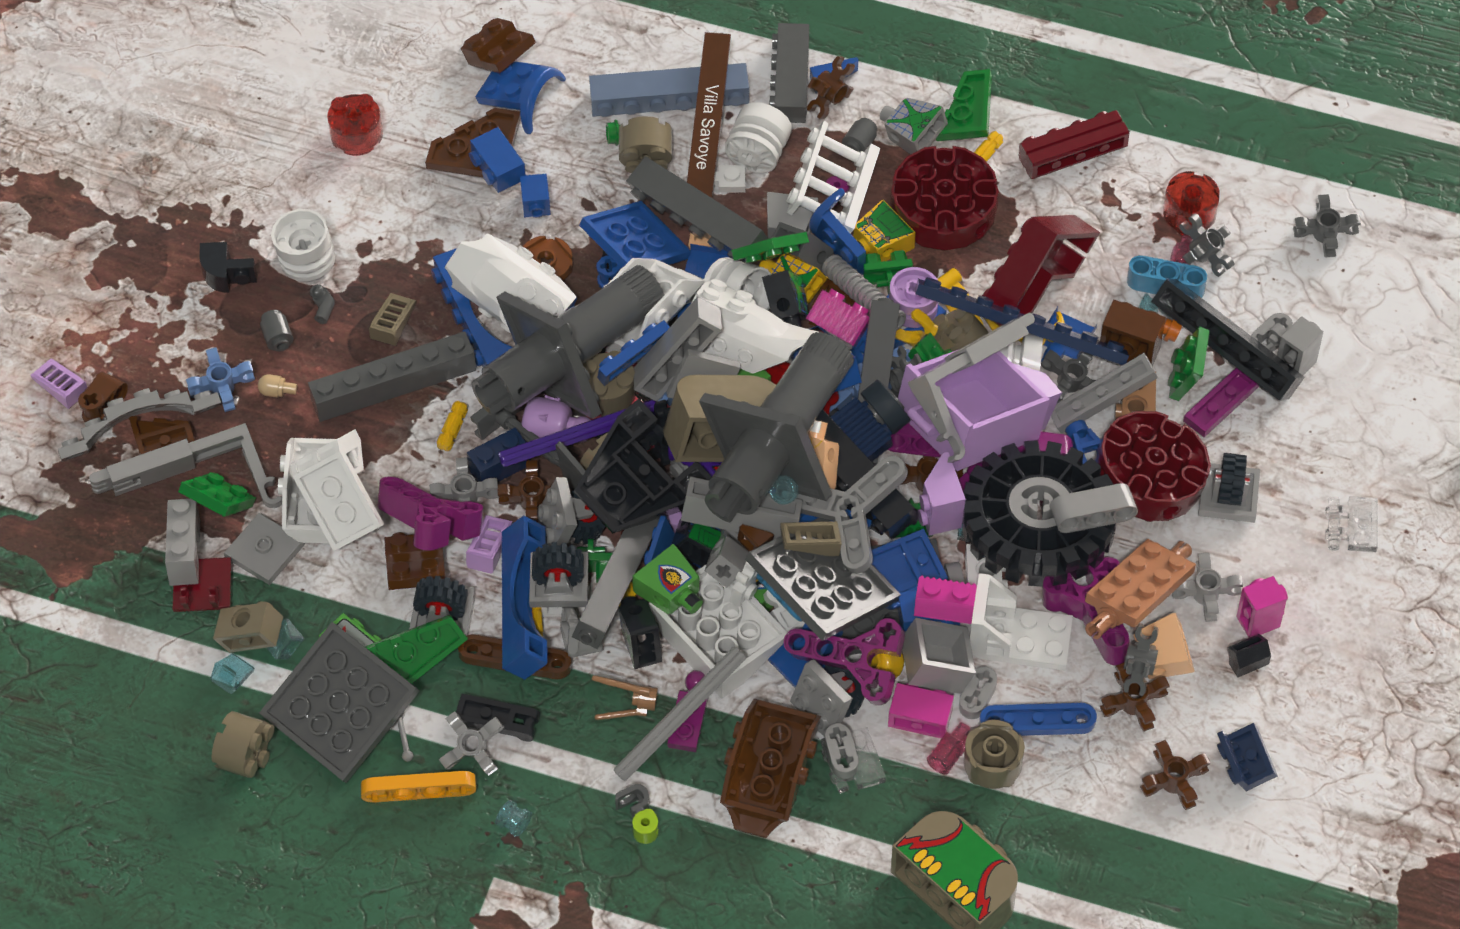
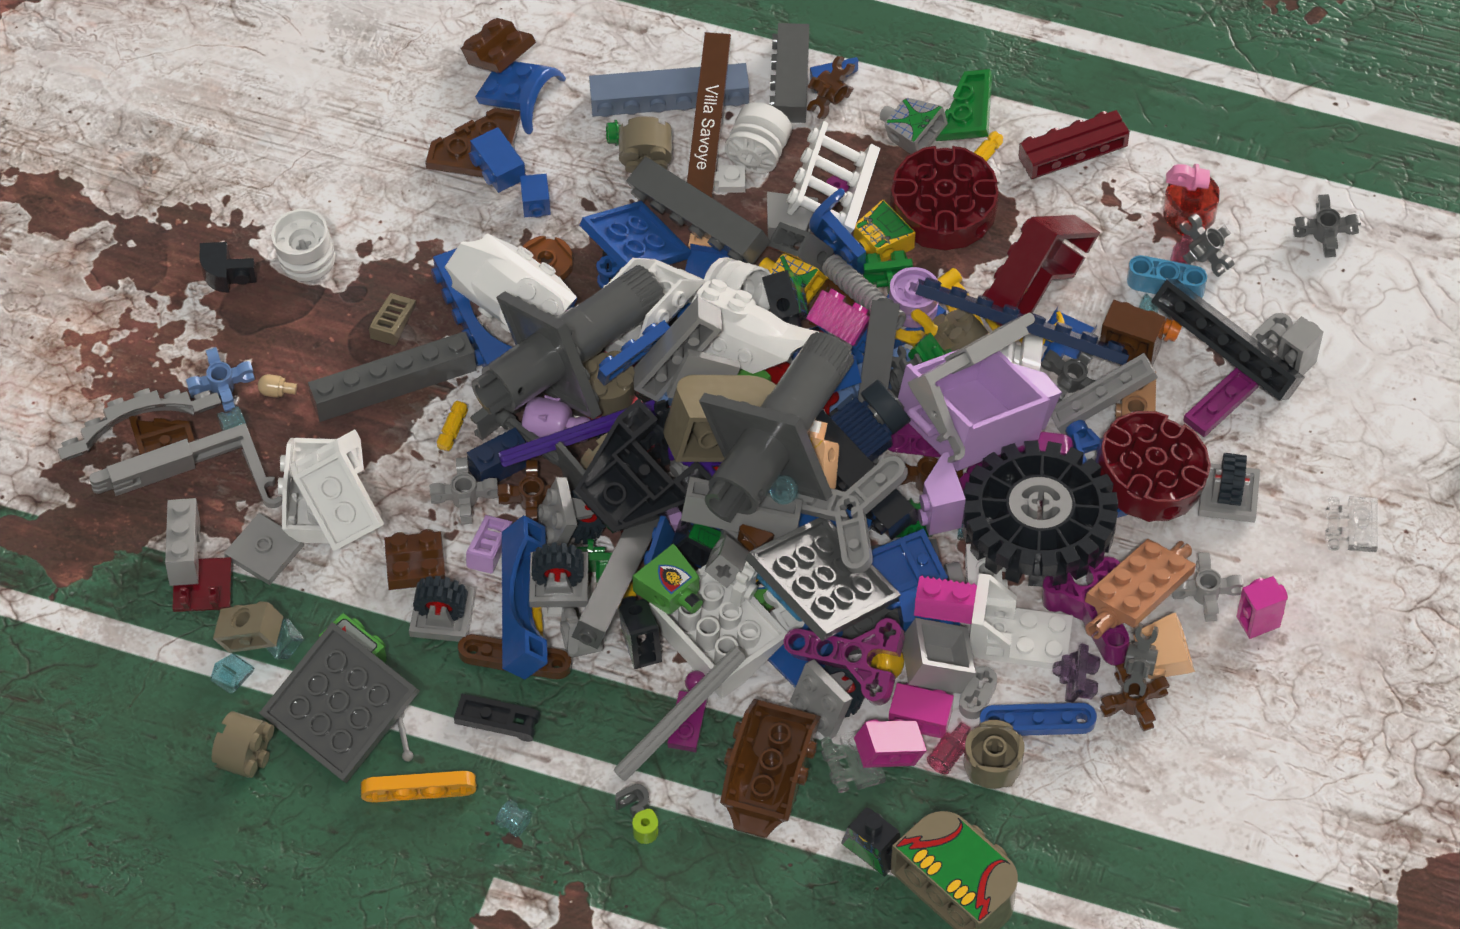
(68, 397): lavender slope -> none
(99, 393): reddish brown piece -> none
(217, 494): green plate -> none
(231, 419): none -> clear light blue wheel
(276, 330): dark grey brick -> none
(324, 301): dark grey arm -> none
(355, 123): clear red brick -> none
(419, 648): green wing -> none
(429, 516): magenta beam -> none
(457, 754): light grey pin -> none
(643, 698): medium nougat plant -> none
(770, 248): green plate -> none
(827, 535): dark tan slope -> none
(835, 752): light grey beam -> none
(860, 135): dark grey brick -> none
(870, 839): none -> black torso
(890, 743): none -> brick
(1073, 671): none -> clear purple hips
(1093, 508): light grey beam -> none
(1175, 764): reddish brown pin -> none
(1188, 177): none -> bright pink piece
(1188, 363): green plate -> none
(1247, 757): dark blue bracket -> none
(1249, 655): black piece -> none

